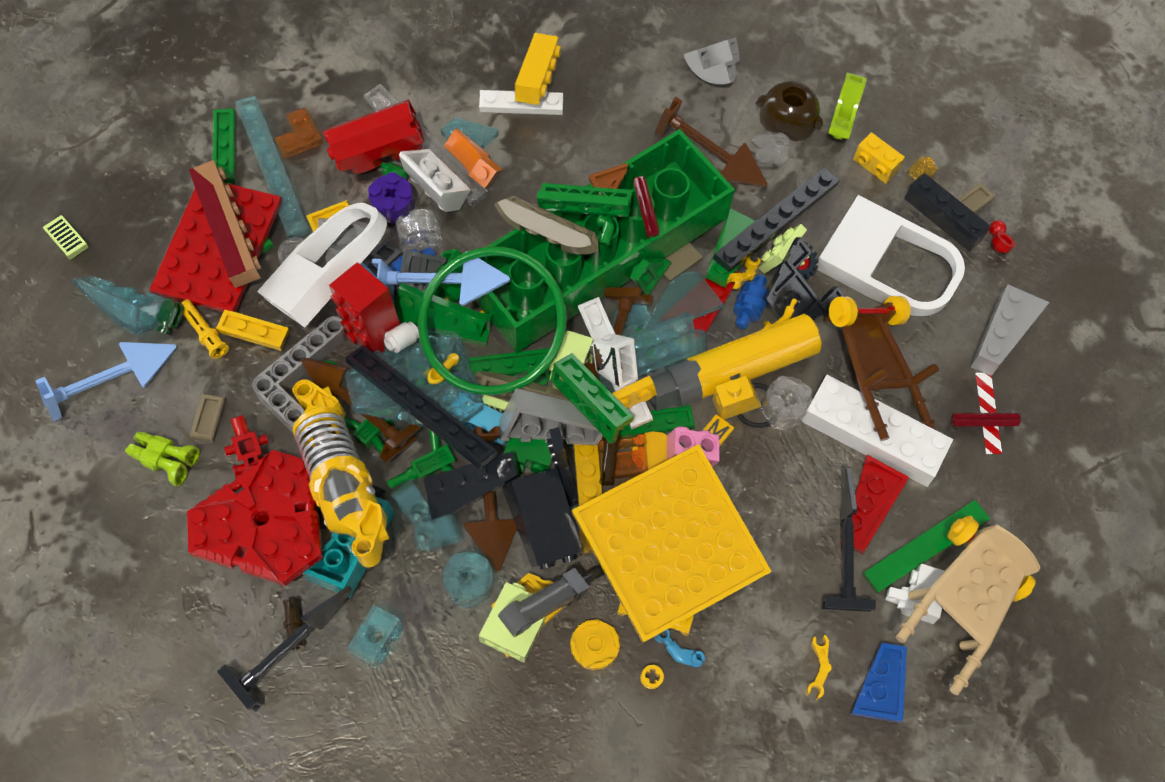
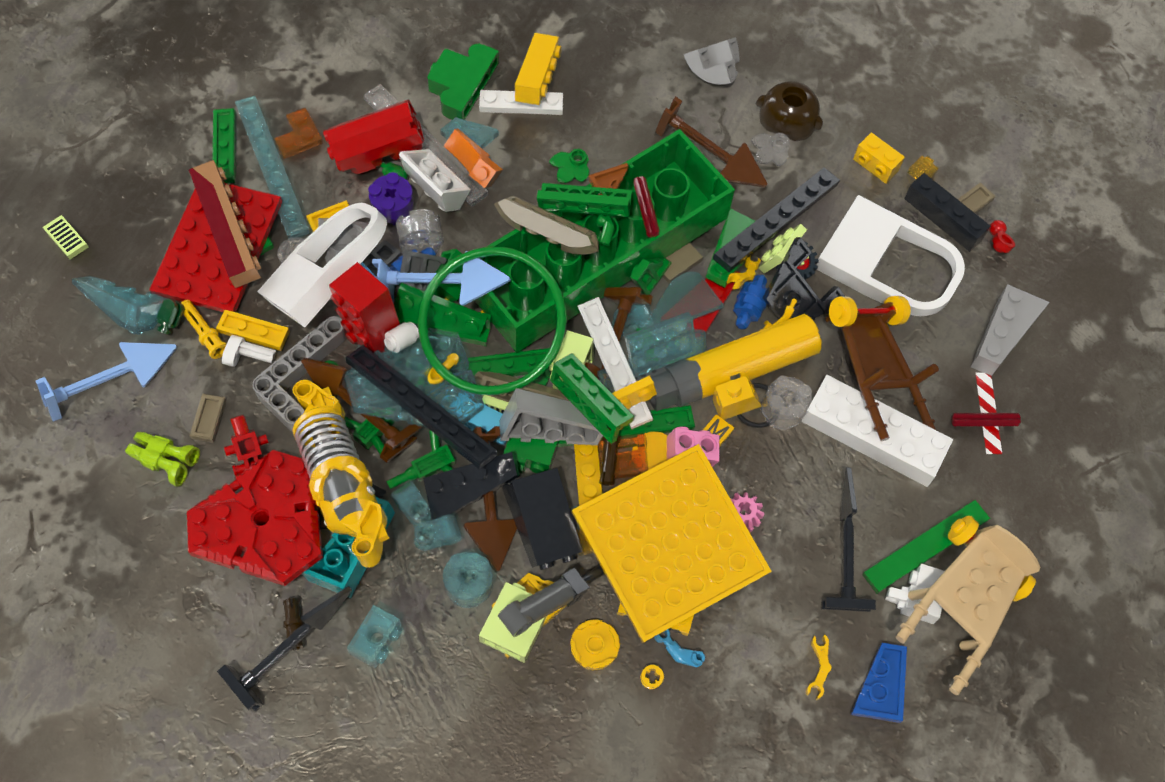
(237, 346): none -> white piece
(461, 78): none -> green brick
(562, 463): black wing -> none
(569, 167): none -> green plate
(615, 359): white torso -> none
(753, 514): none -> bright pink gear
(847, 106): lime arch -> none
(875, 496): red wing -> none

